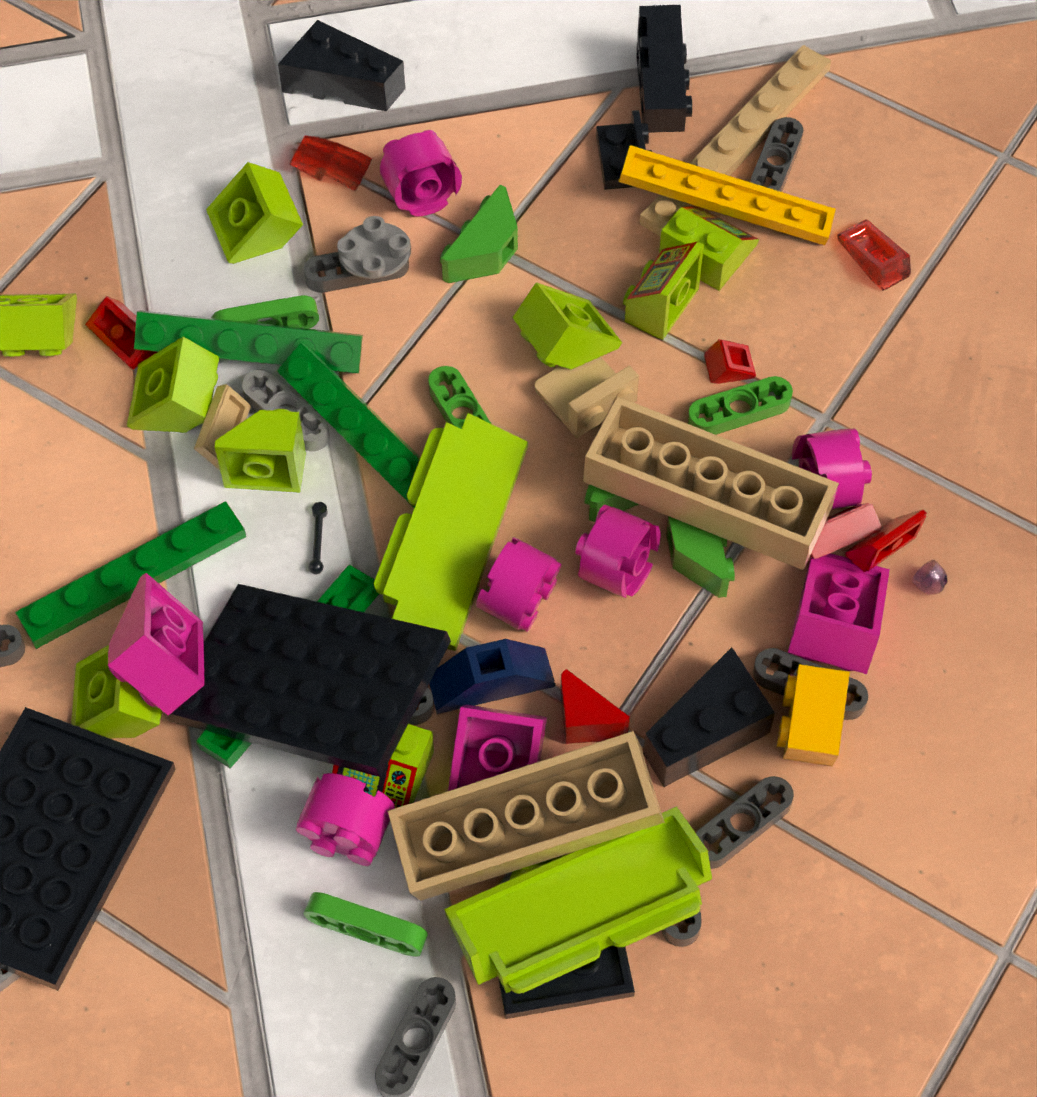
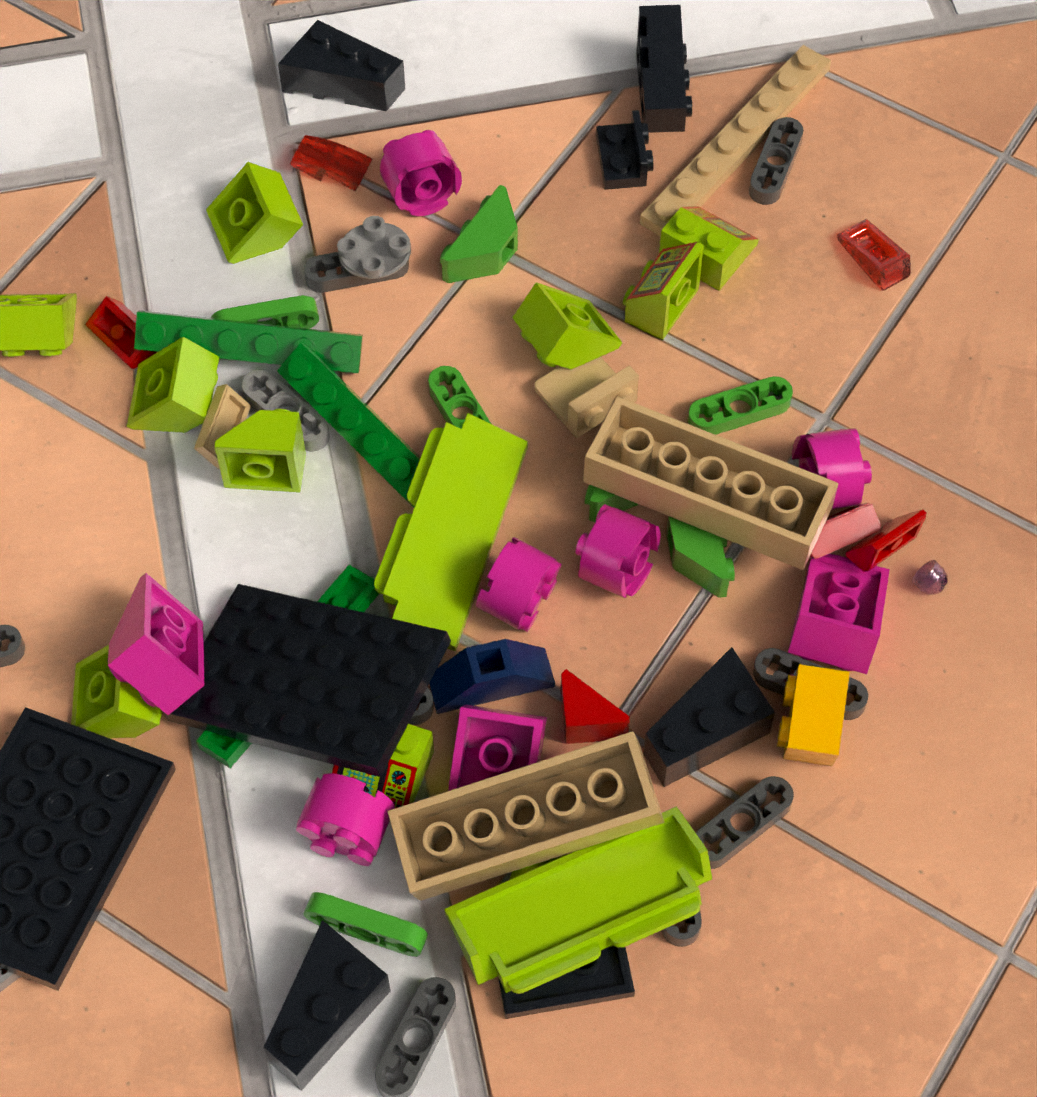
(116, 580): green plate -> none
(319, 511): black hinge -> none
(324, 1006): none -> black wedge
(727, 195): yellow plate -> none
(729, 362): red slope -> none

